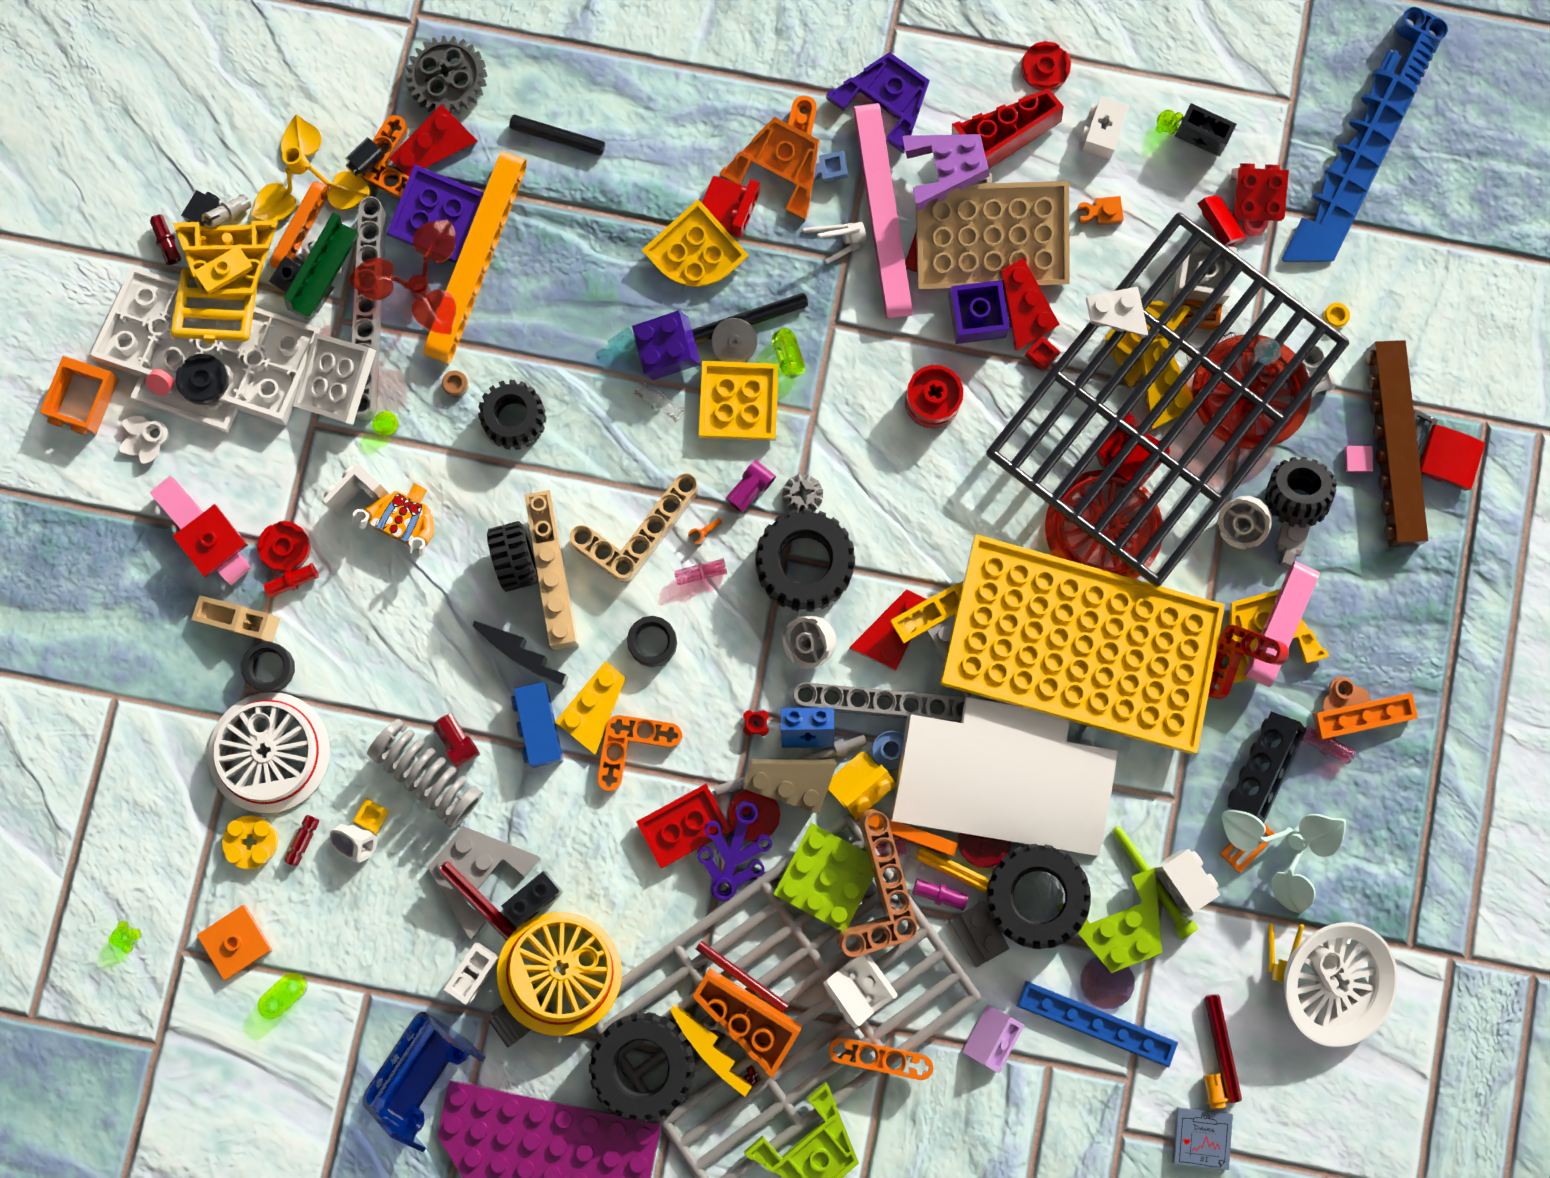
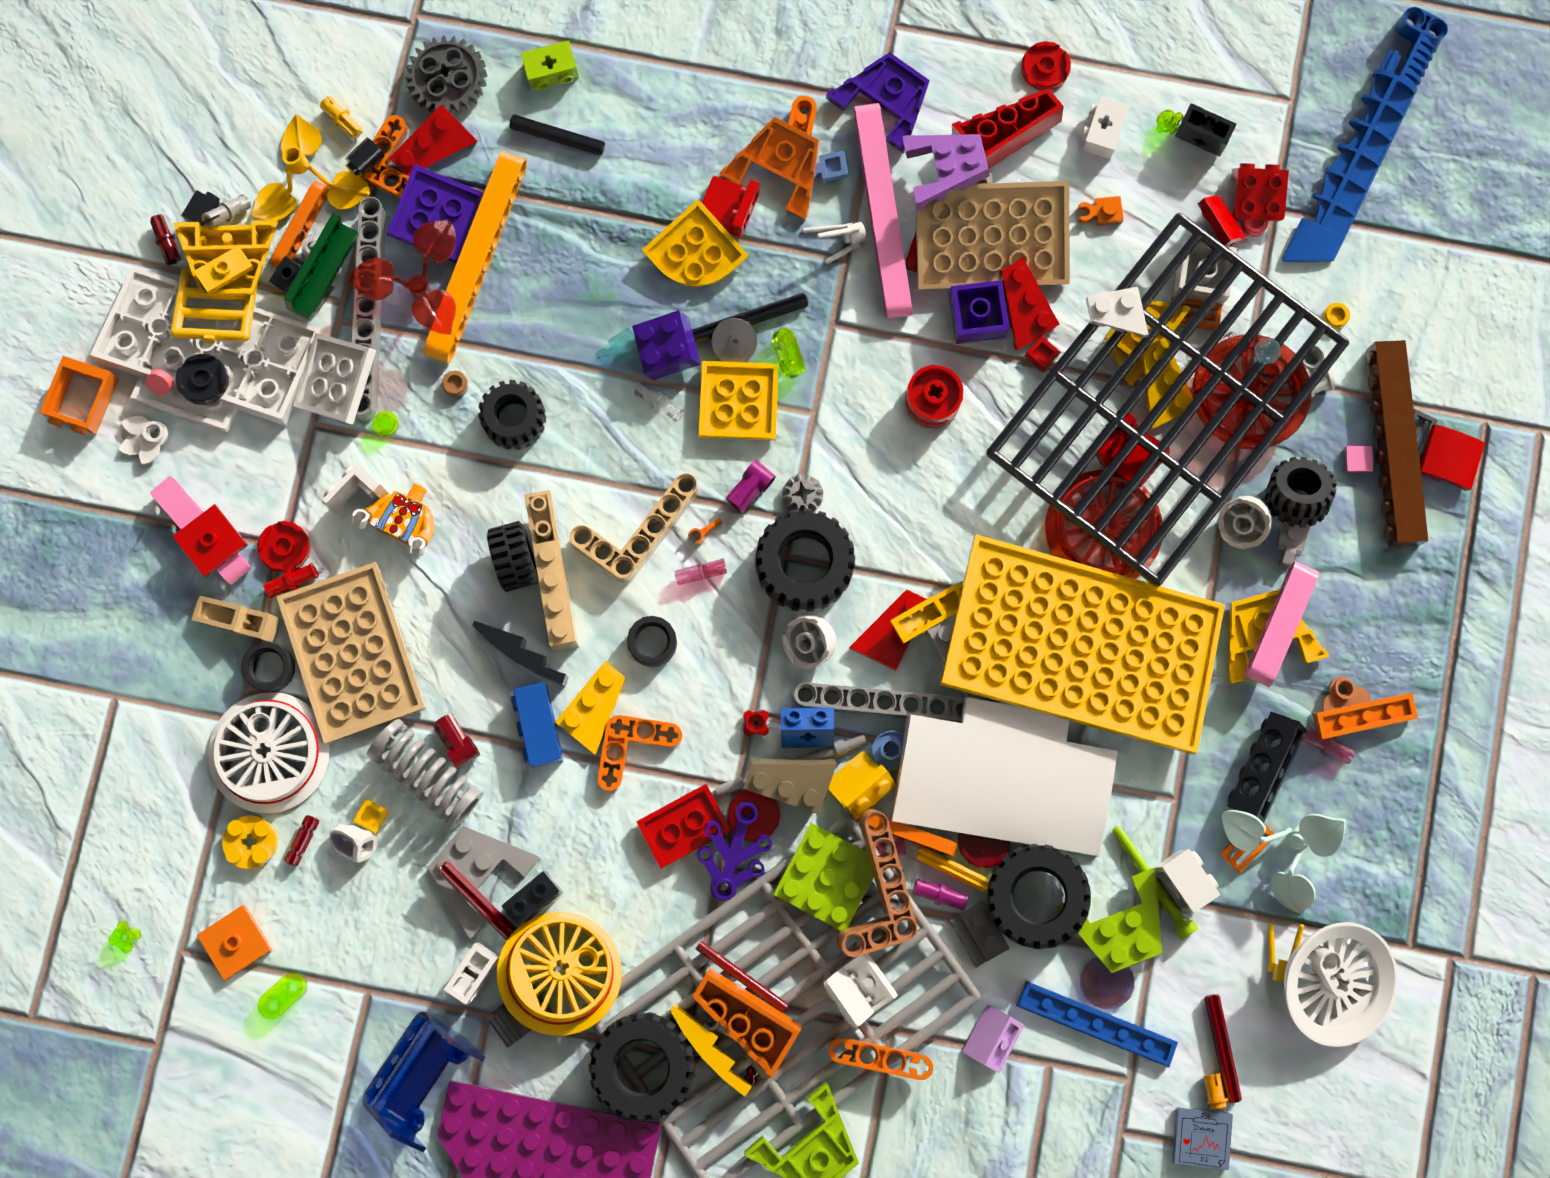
(341, 117): none -> yellow axle
(351, 653): none -> tan plate
(556, 55): none -> lime brick
(1235, 651): red beam -> none

